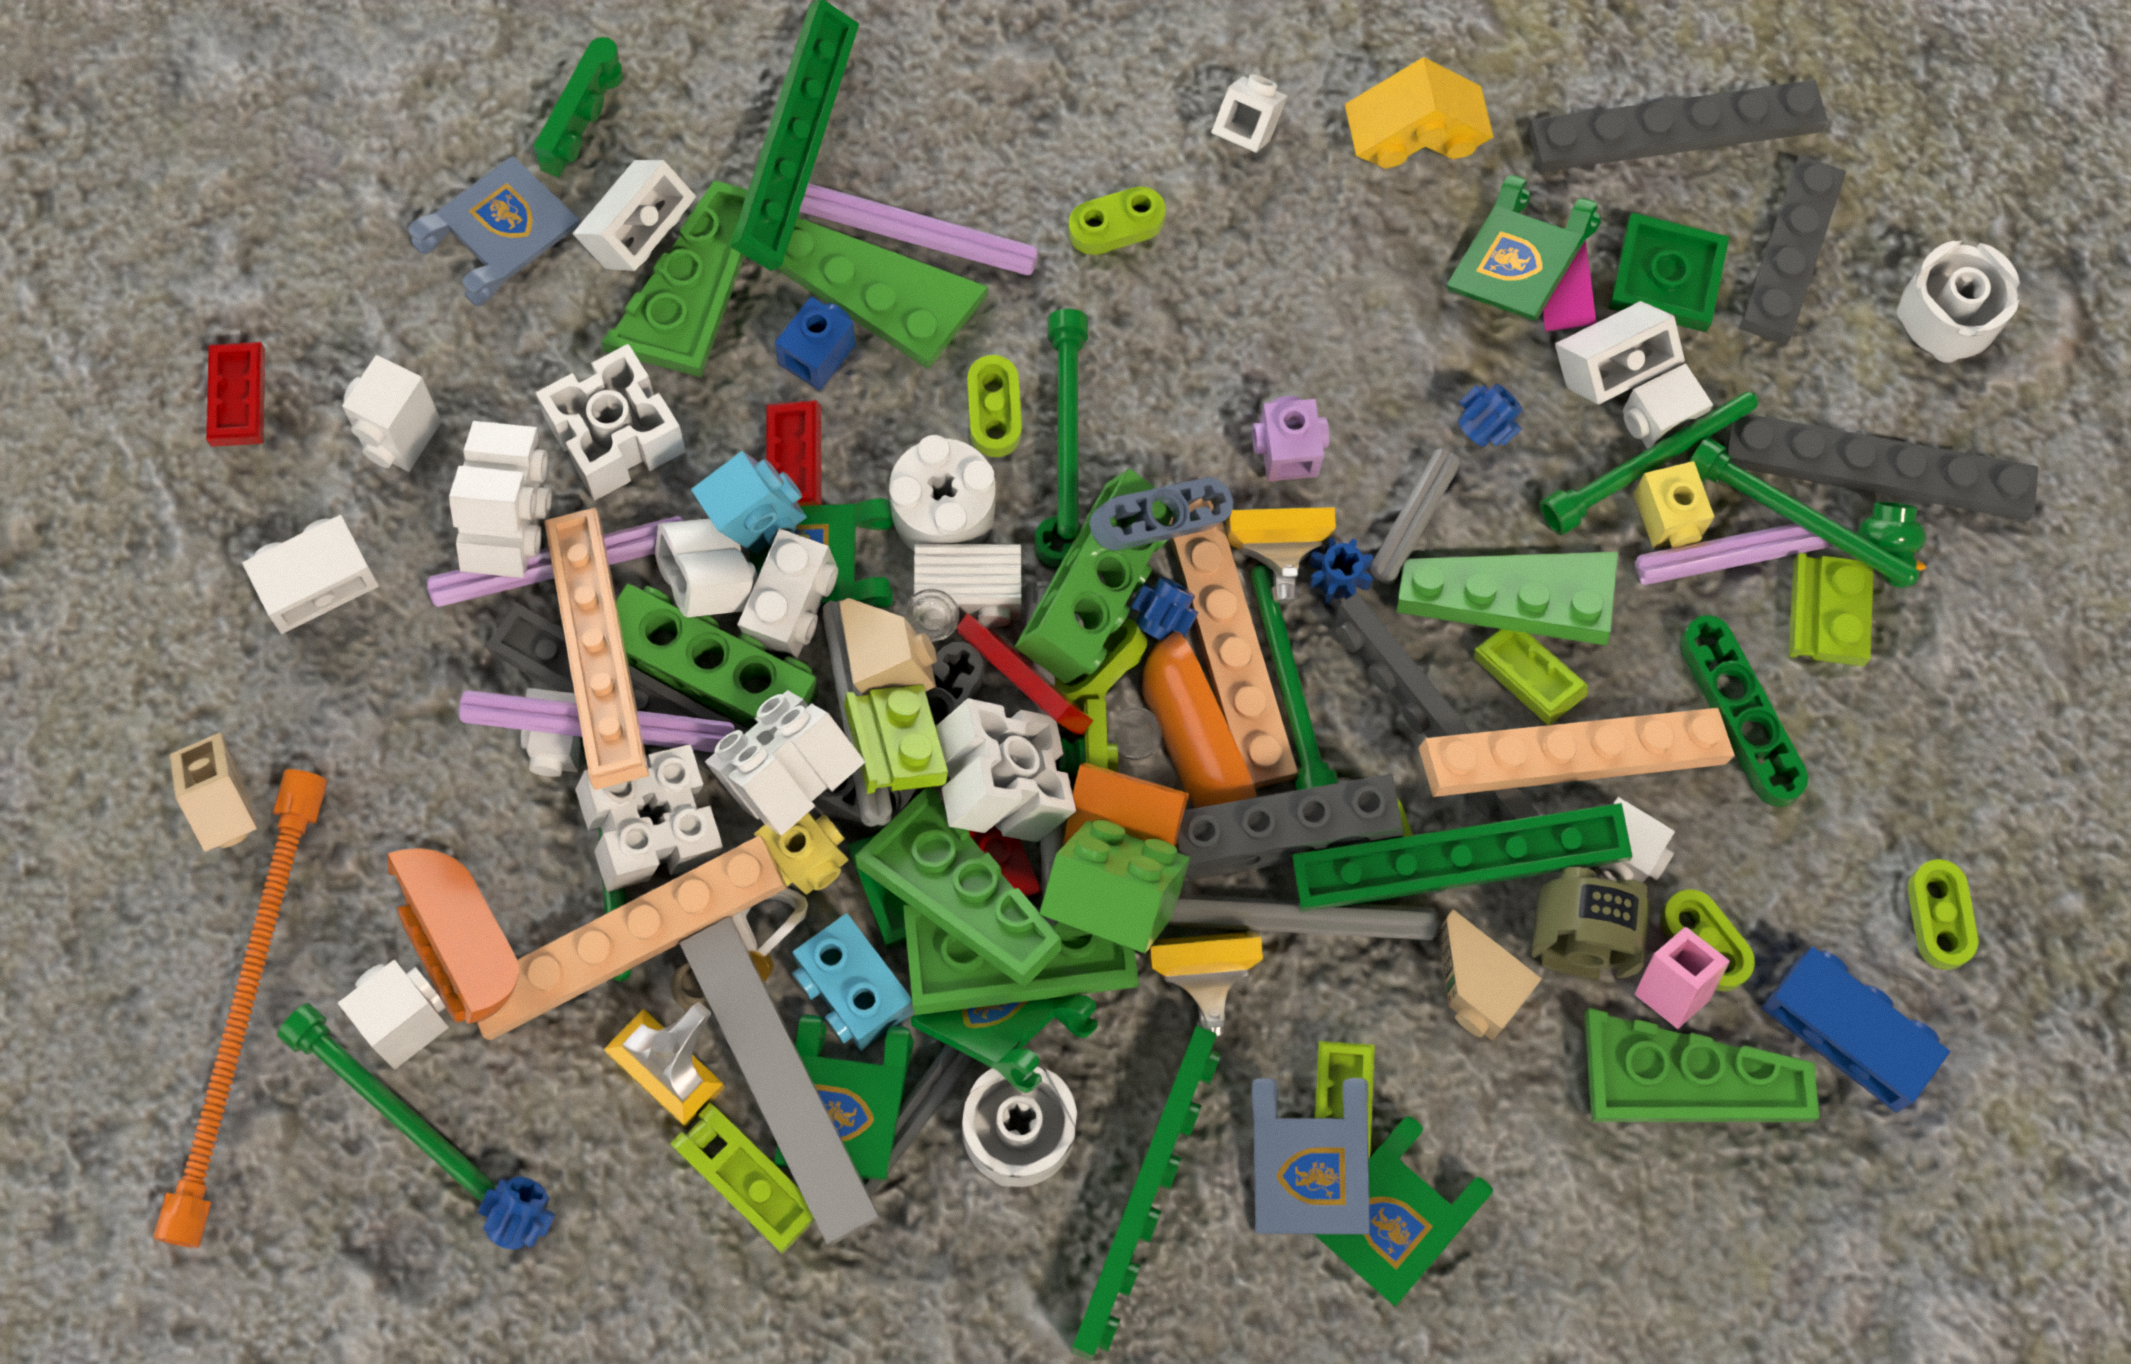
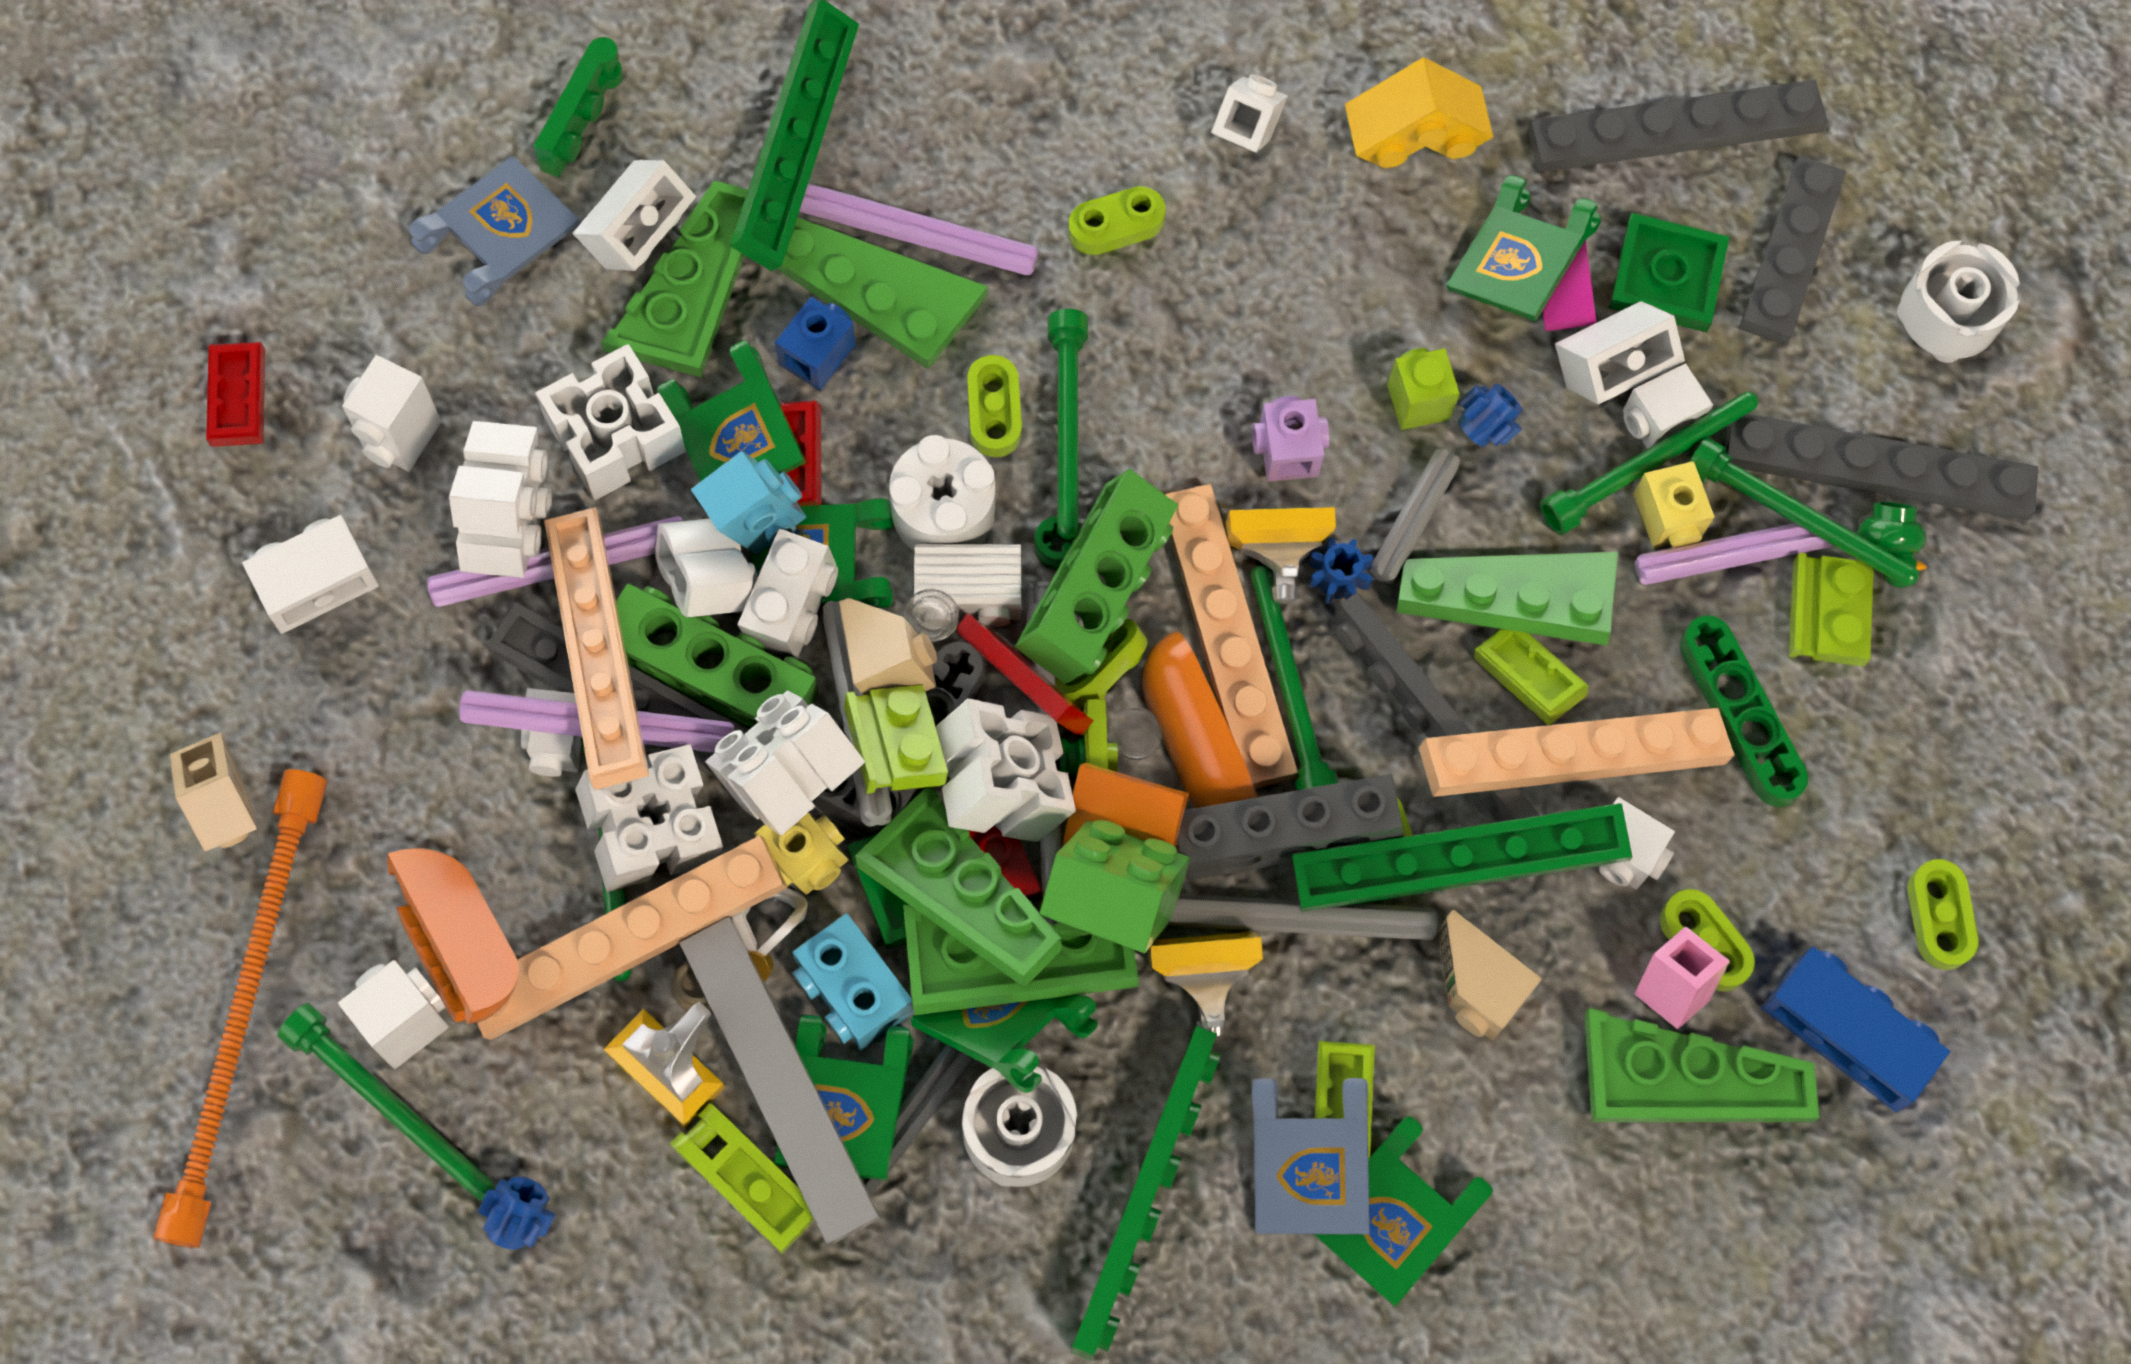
(735, 421): none -> green flag
(1146, 528): sand blue beam -> none
(1164, 608): blue gear -> none
(1423, 388): none -> lime brick
(1591, 925): olive brick -> none

